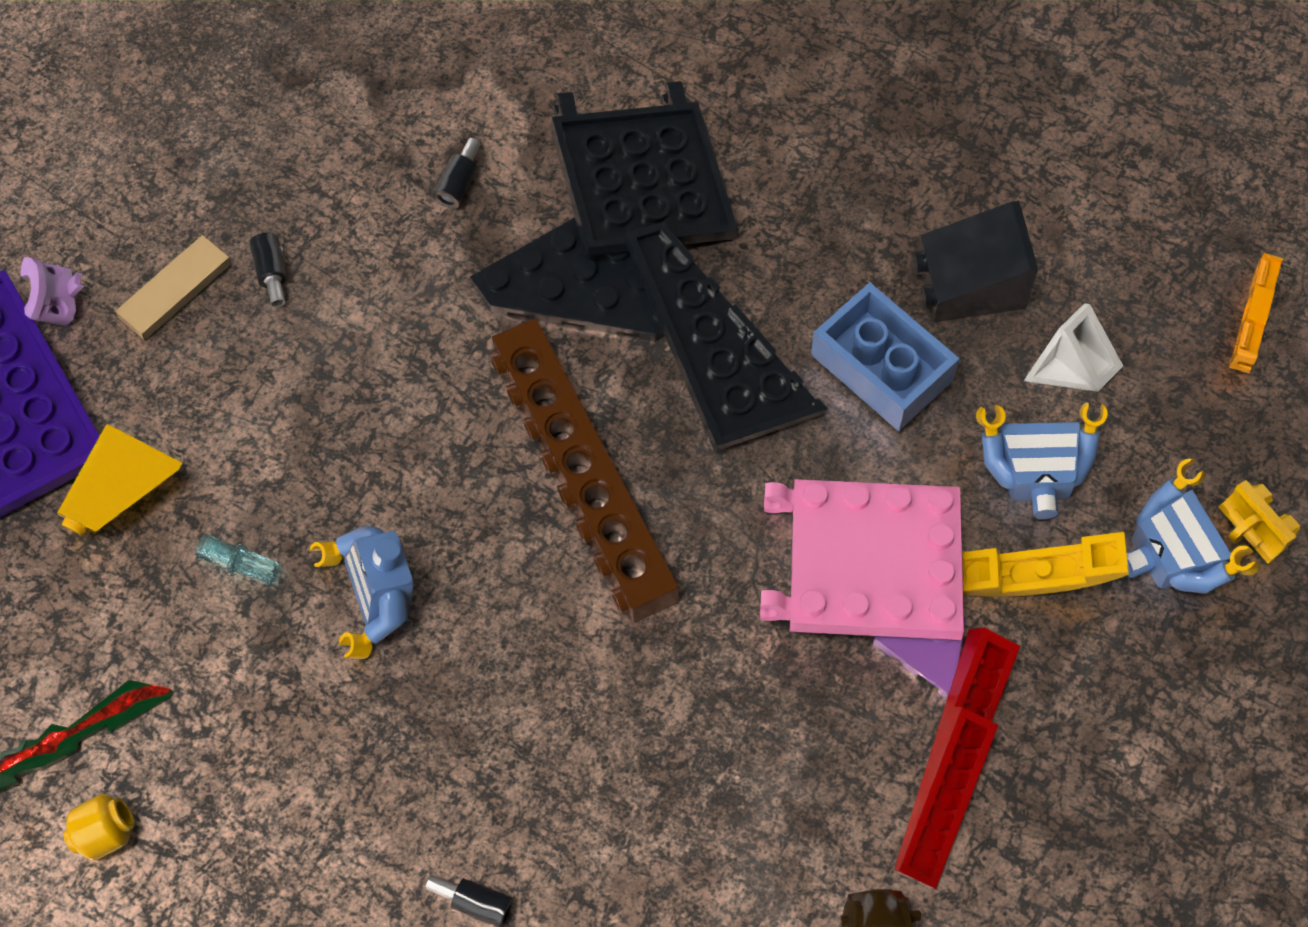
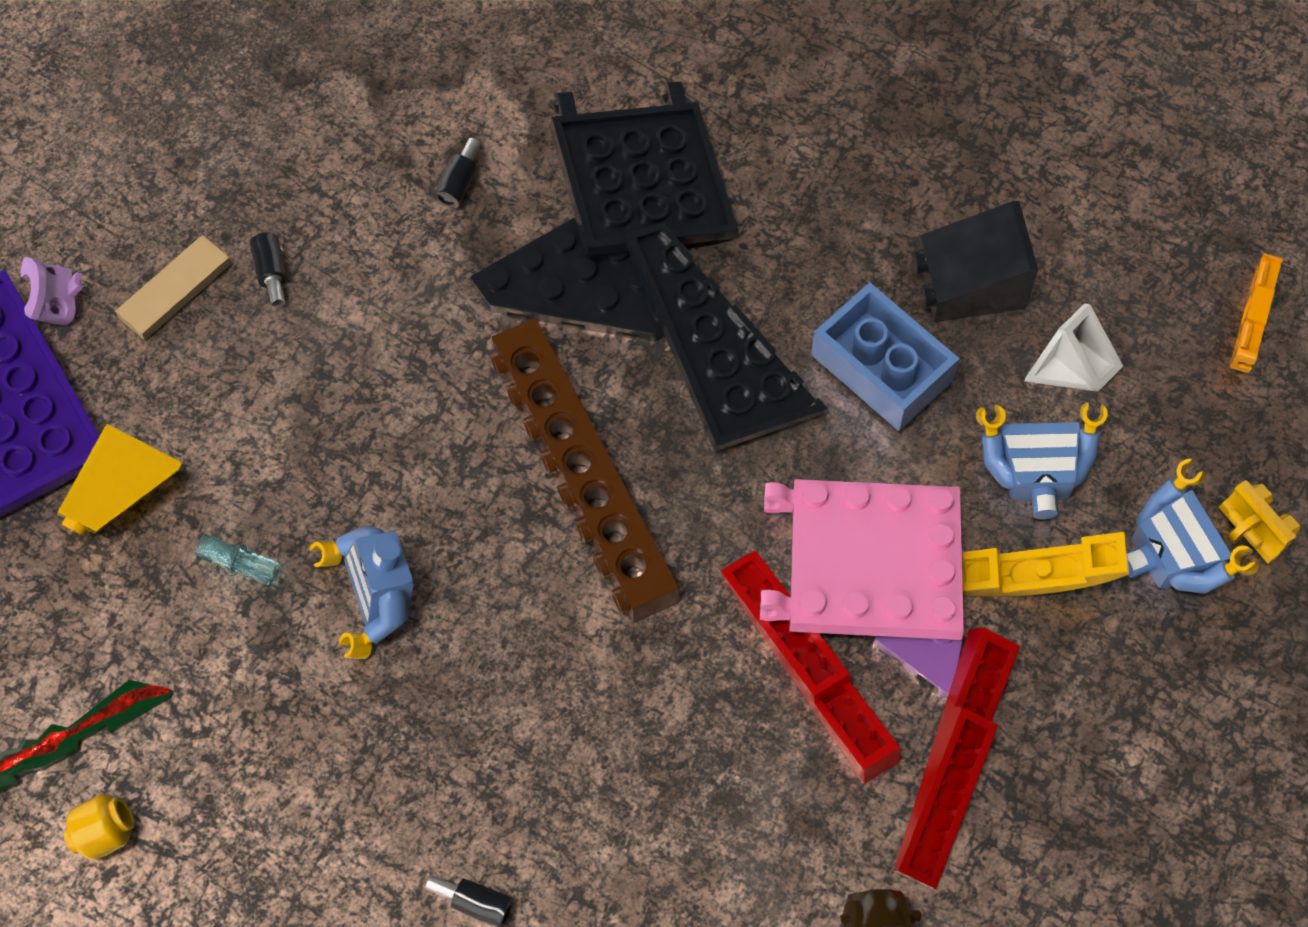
(816, 674): none -> red slope

